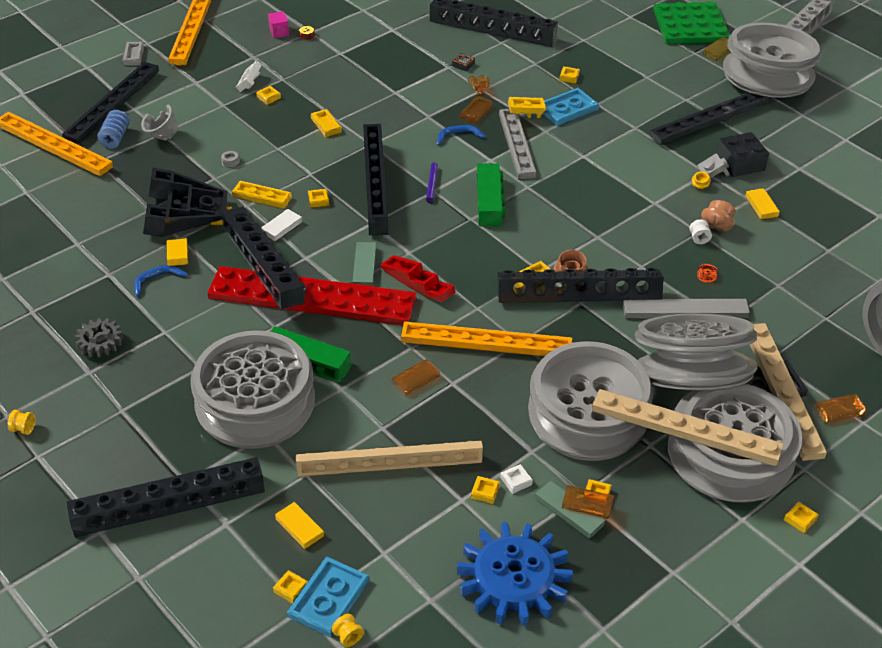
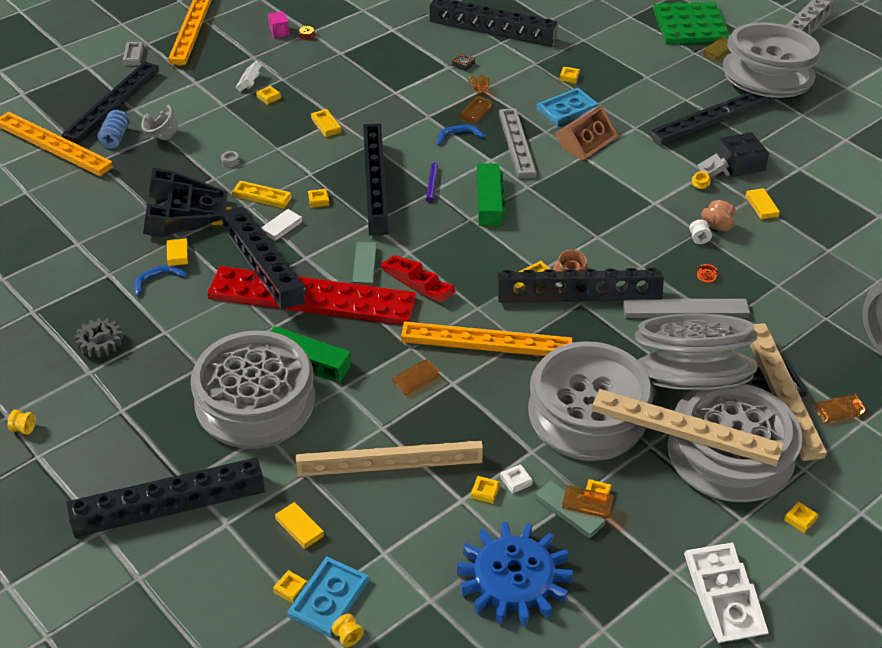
(527, 105): yellow plate -> none
(587, 133): none -> nougat slope
(725, 593): none -> white slope

